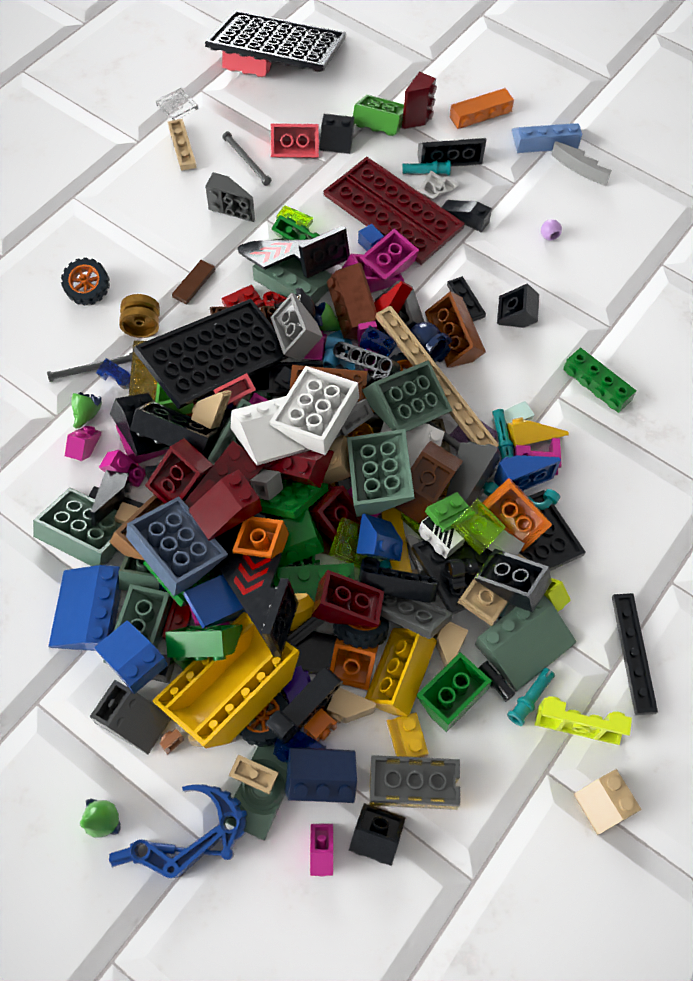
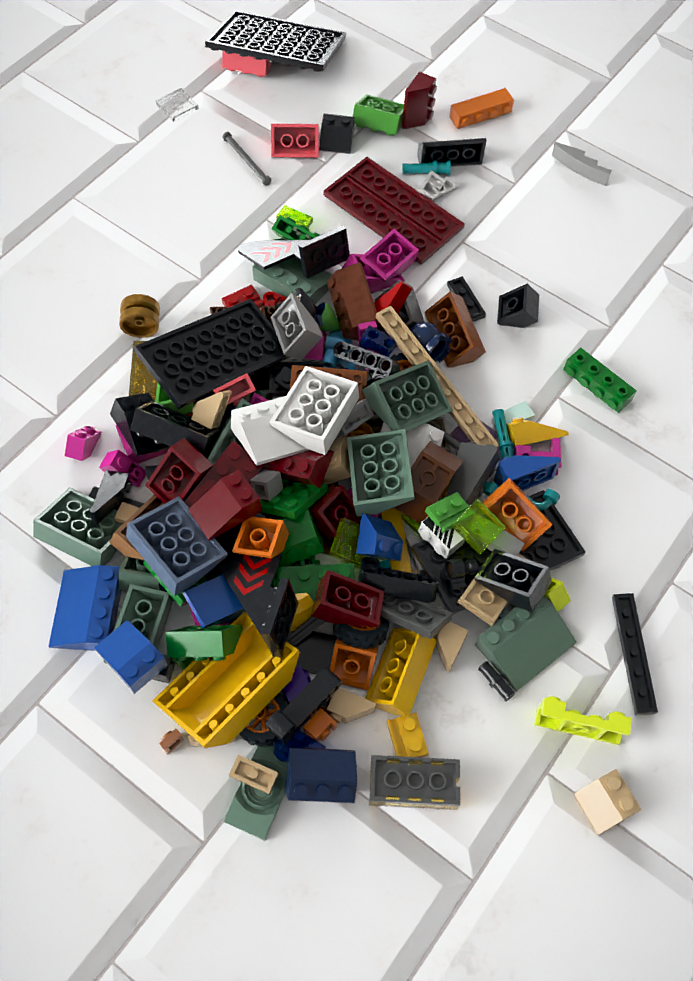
(77, 268): black wheel -> none
(84, 408): bright green hat -> none
(85, 368): dark grey bar -> none
(100, 818): bright green hat -> none
(115, 372): clear blue leg -> none
(130, 717): dark grey slope -> none
(158, 853): blue piece -> none
(177, 618): red plate -> none
(181, 144): tan plate -> none
(193, 282): reddish brown tile -> none
(229, 198): dark grey slope -> none
(321, 850): dark pink slope -> none
(369, 237): blue brick -> none
(377, 834): black slope -> none
(453, 691): green slope -> none
(469, 212): black slope -> none
(526, 703): teal pin -> none
(543, 137): medium blue slope -> none
(551, 229): lavender piece -> none

